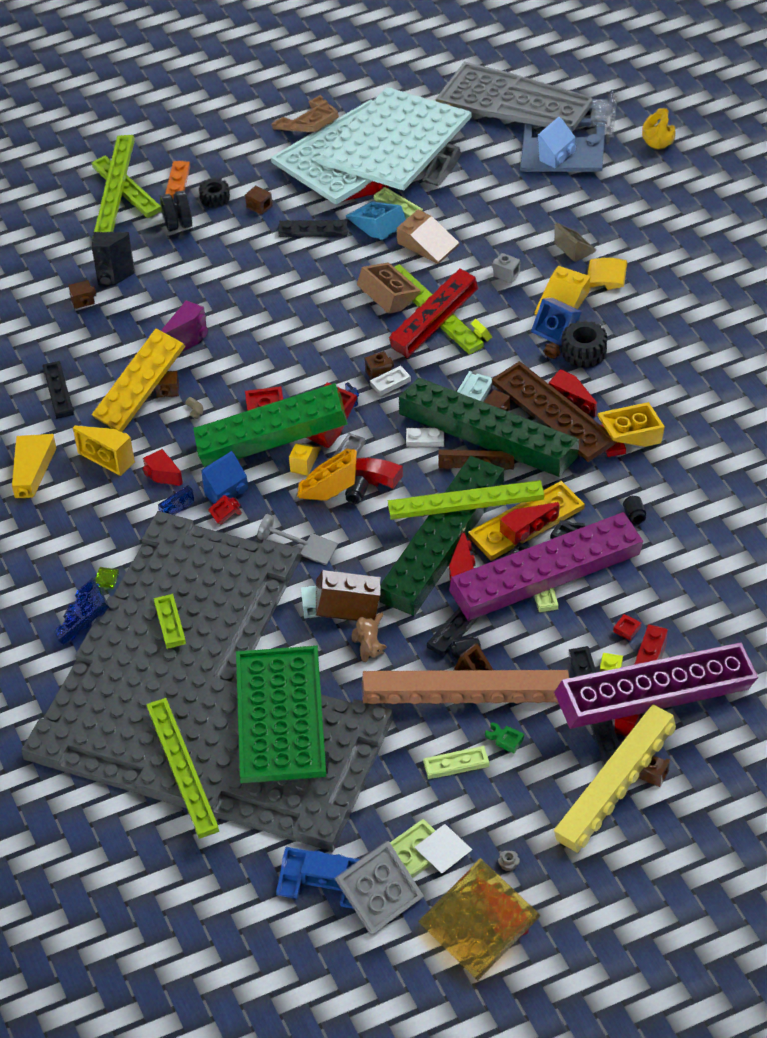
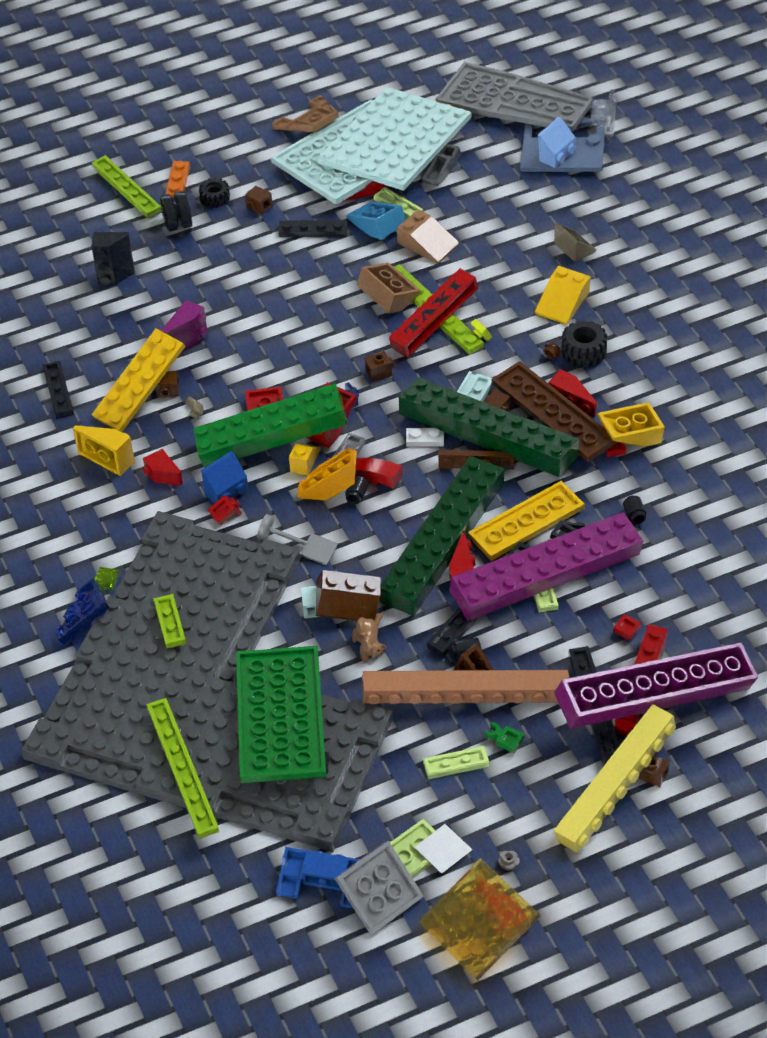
(31, 462): yellow slope -> none
(82, 294): reddish brown brick -> none
(115, 183): lime plate -> none
(177, 501): clear blue plate -> none
(390, 380): white plate -> none
(465, 500): lime plate -> none
(506, 267): light grey brick -> none
(526, 521): red slope -> none
(553, 318): blue slope -> none
(607, 272): yellow slope -> none
(610, 661): neon yellow plate -> none
(661, 134): yellow helmet -> none

